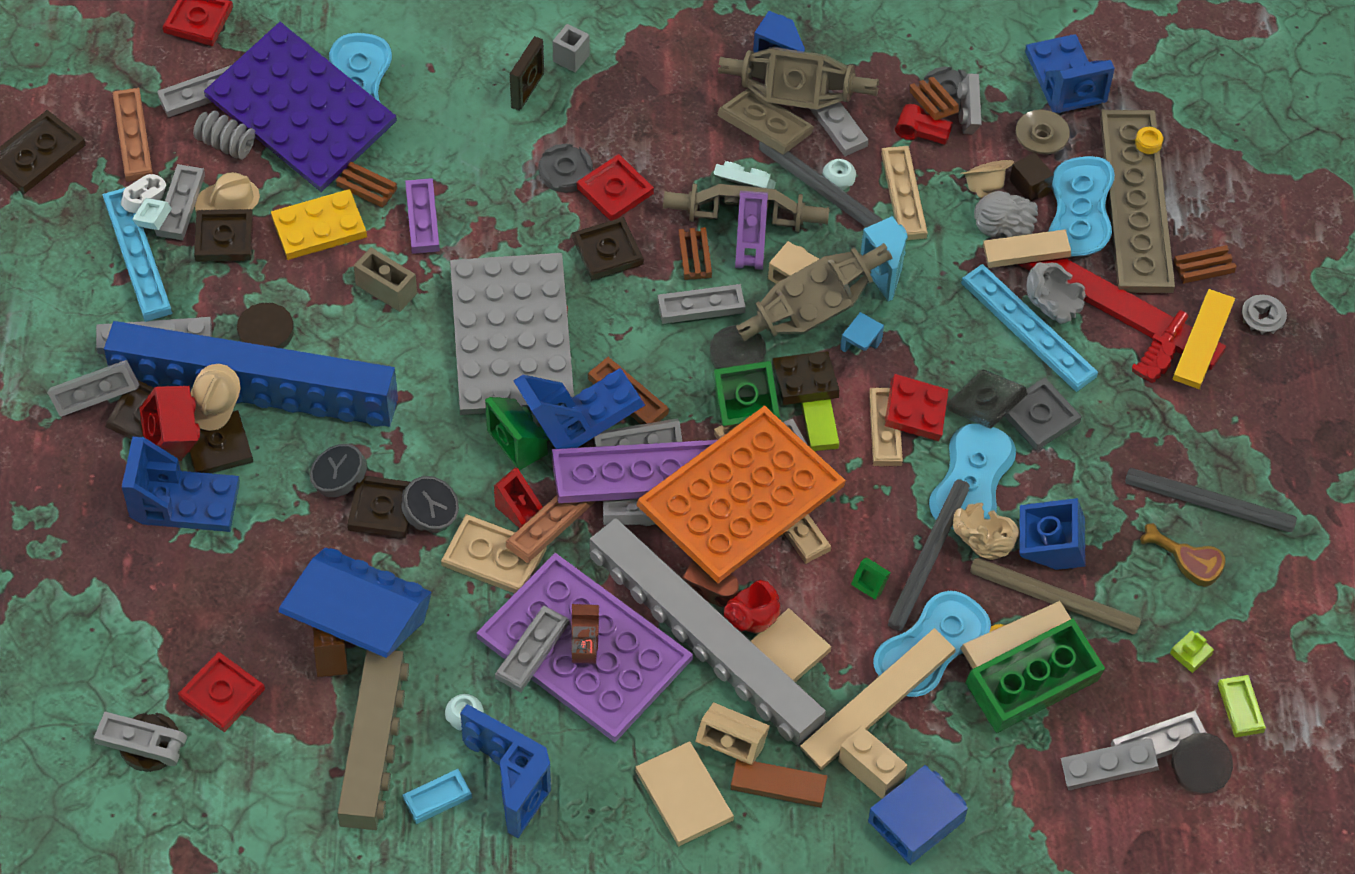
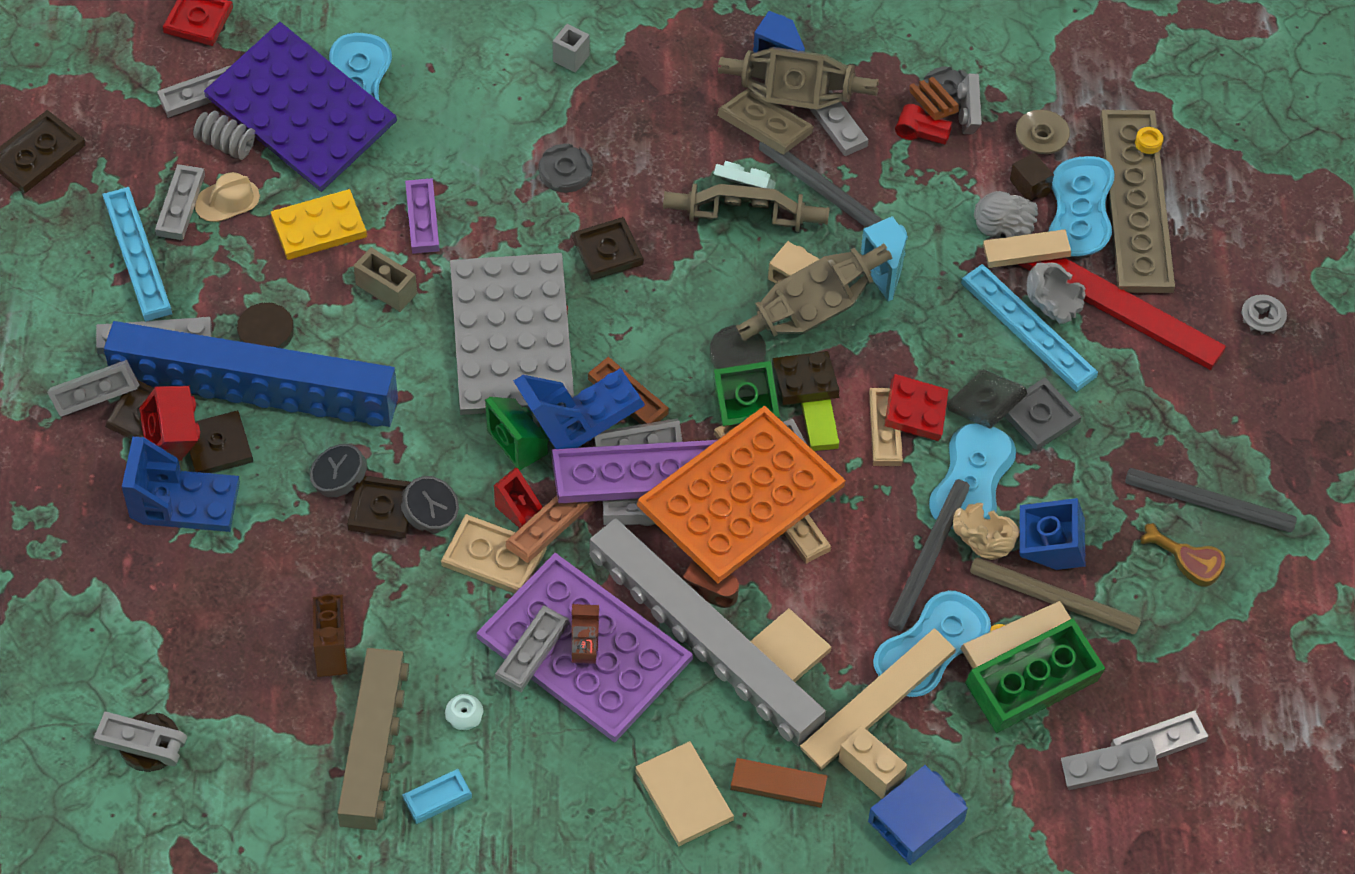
(132, 134): nougat tile -> none
(139, 190): white beam -> none
(152, 213): light aqua plate -> none
(215, 396): tan piece -> none
(221, 691): red plate -> none
(223, 235): dark brown plate -> none
(357, 602): blue slope -> none
(369, 181): dark orange tile -> none
(521, 761): blue bracket -> none
(527, 73): dark brown plate -> none
(615, 187): red plate -> none
(693, 236): dark orange tile -> none
(701, 303): light grey plate -> none
(732, 733): tan brick -> none
(751, 228): medium lavender plate -> none
(754, 608): red hair -> none
(845, 168): light aqua plate -> none
(862, 333): dark azure panel -> none
(870, 578): green tile -> none
(904, 191): tan tile -> none
(987, 177): tan piece -> none
(1067, 75): blue bracket -> none
(1160, 353): red piece -> none
(1192, 651): lime tile -> none
(1202, 260): dark orange tile -> none
(1202, 763): clear smoke tile -> none
(1203, 339): yellow tile -> none
(1241, 706): lime tile -> none

